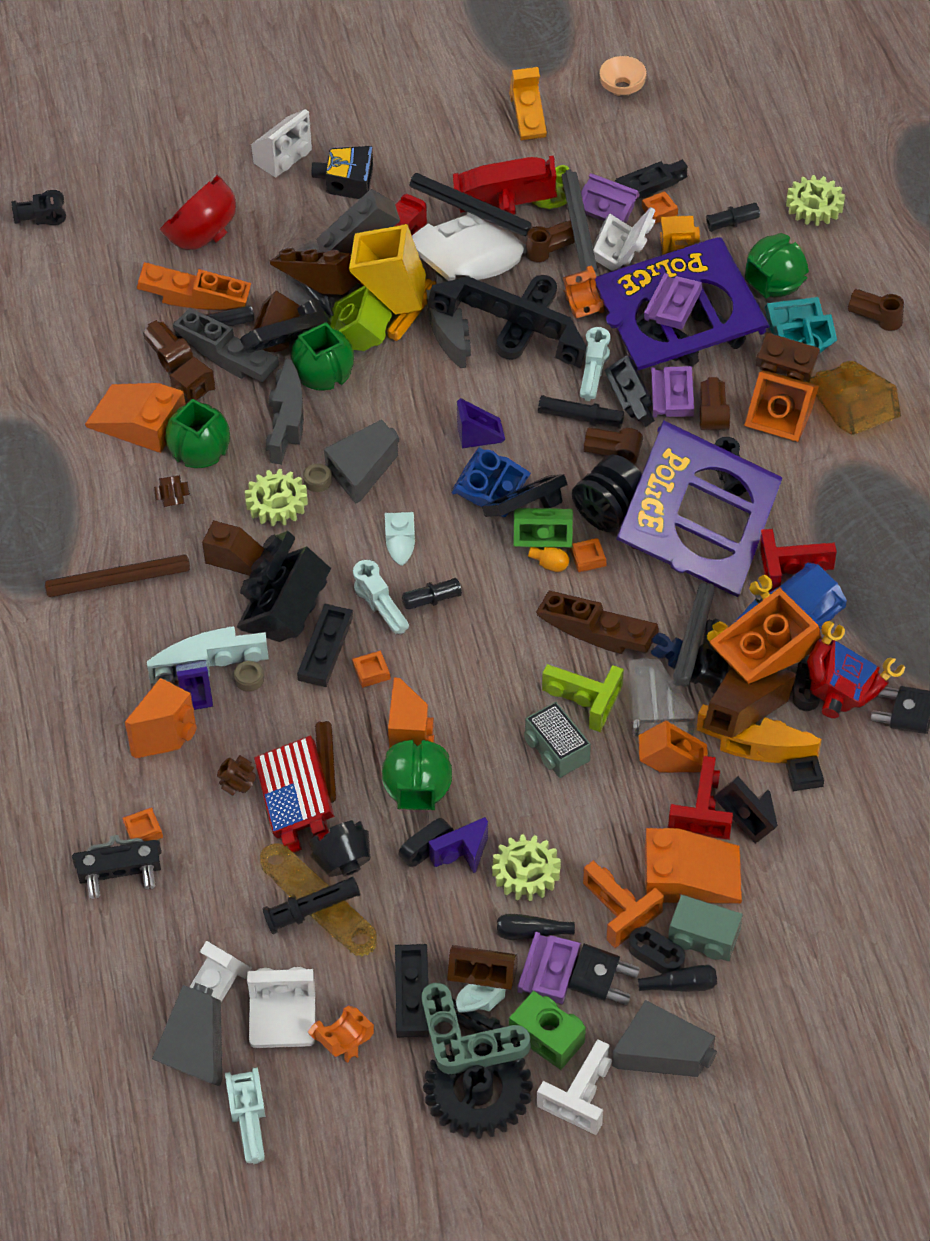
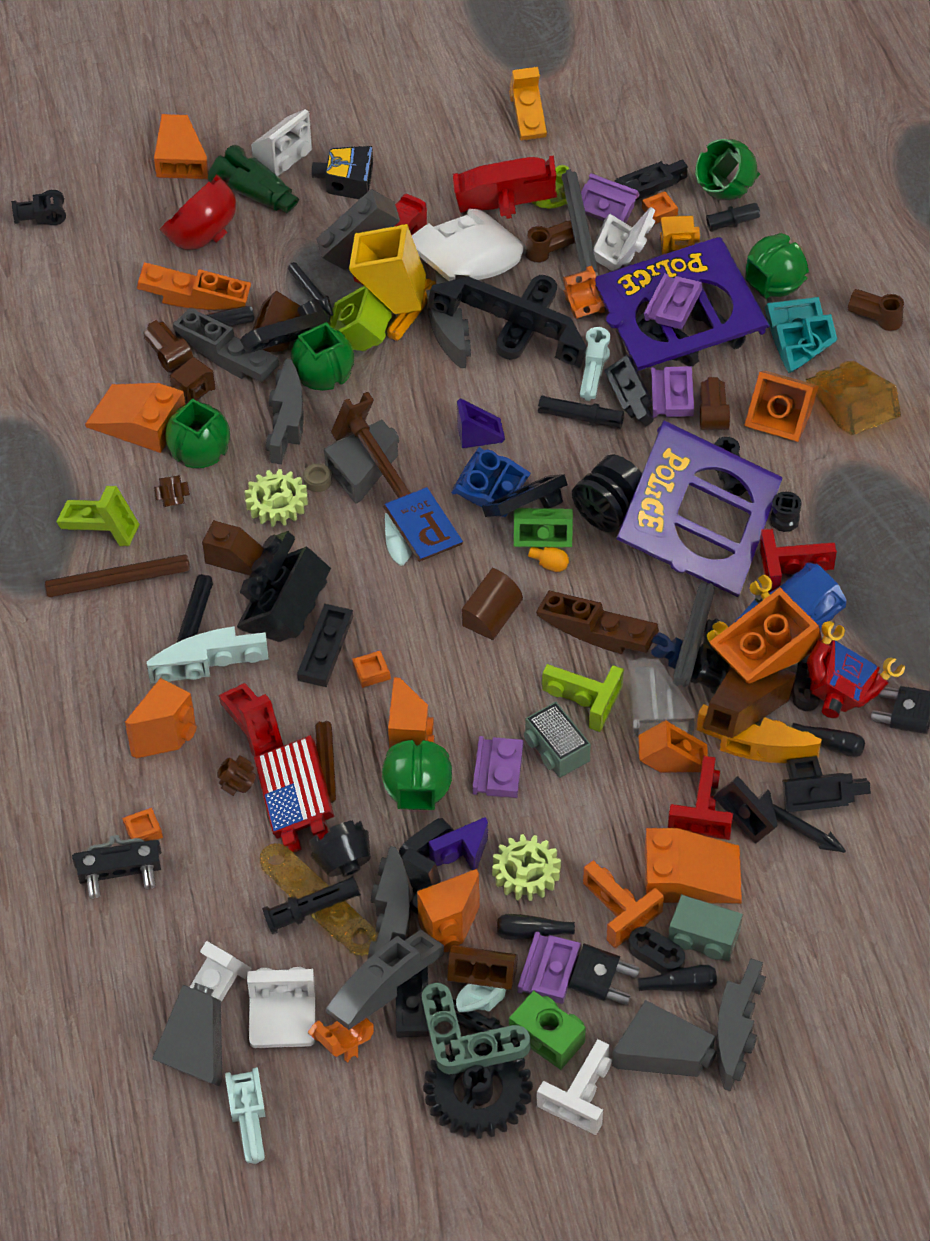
(107, 514): none -> lime bracket
(179, 150): none -> orange slope
(195, 679): dark purple slope -> none
(196, 607): none -> black axle
(248, 676): dark tan tile -> none
(253, 179): none -> dark green piece
(254, 717): none -> red bracket
(321, 271): reddish brown slope -> none
(376, 593): light aqua connector -> none
(380, 976): none -> dark grey slope
(391, 901): none -> dark grey slope
(415, 513): none -> piece
(421, 873): none -> black hinge
(431, 593): black axle -> none
(449, 908): none -> orange slope
(470, 204): black axle -> none
(491, 604): none -> reddish brown brick
(498, 767): none -> medium lavender plate
(588, 555): orange tile -> none
(622, 443): reddish brown piece -> none
(625, 70): light nougat piece -> none
(719, 161): none -> green piece
(735, 1024): none -> dark grey slope
(785, 511): none -> black wheel
(787, 357): reddish brown bracket -> none
(815, 200): yellowish green gear -> none
(822, 791): none -> black hinge
(826, 841): none -> black piece
(836, 740): none -> black piece

